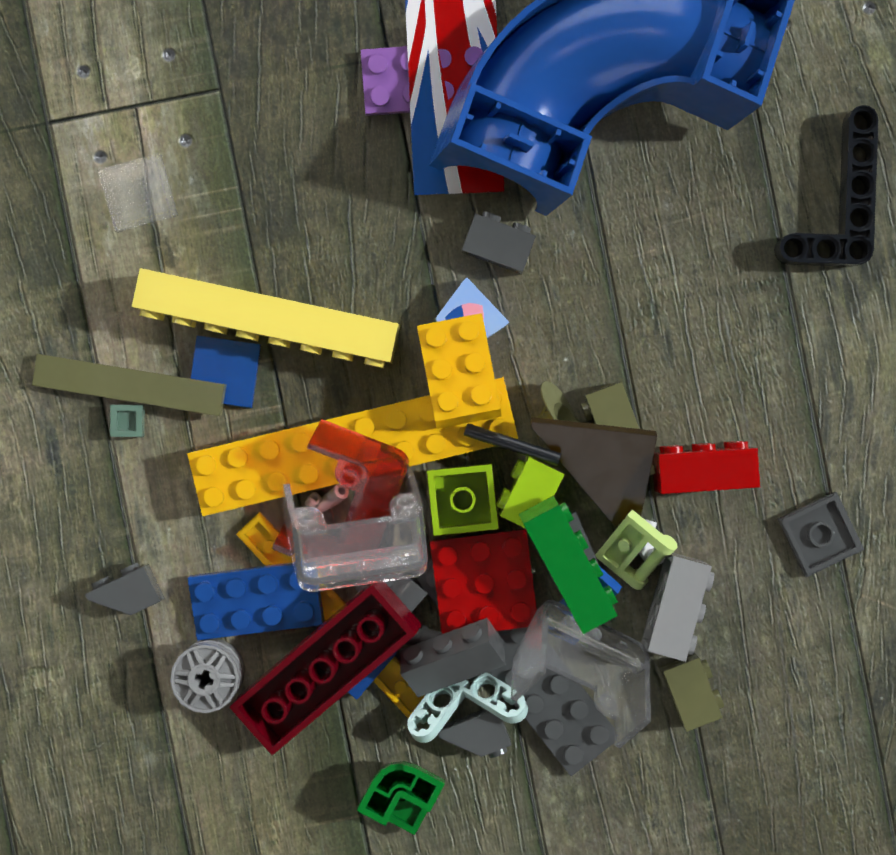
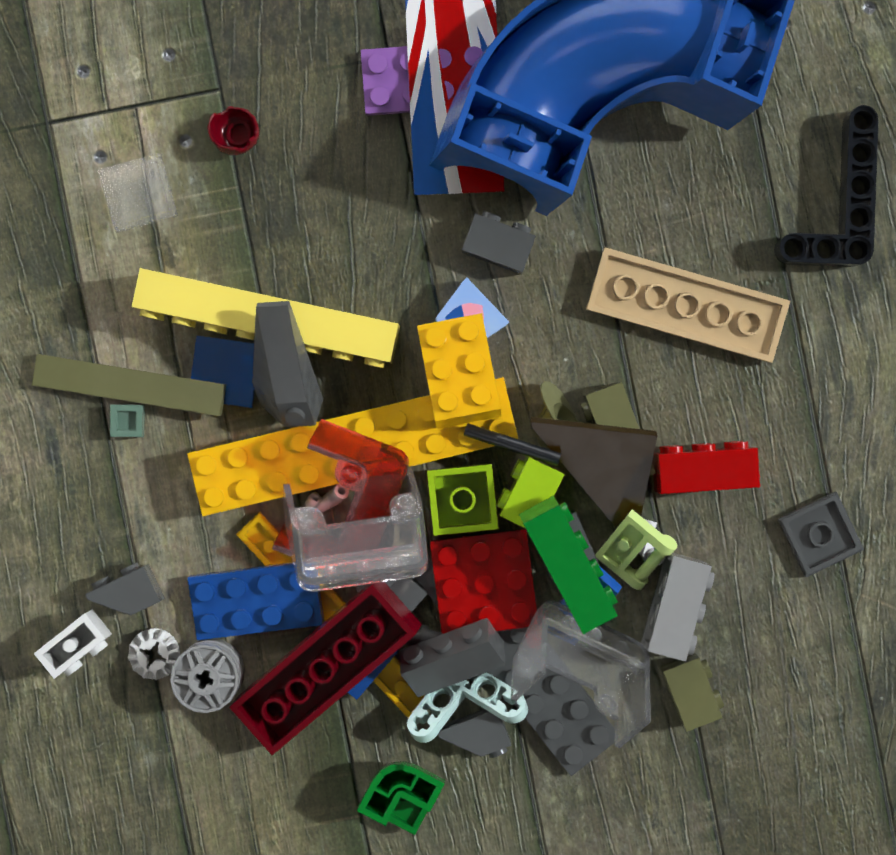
(73, 643): none -> white brick
(147, 640): none -> white gear
(233, 130): none -> dark red hair
(283, 368): none -> dark grey wedge
(688, 305): none -> tan plate

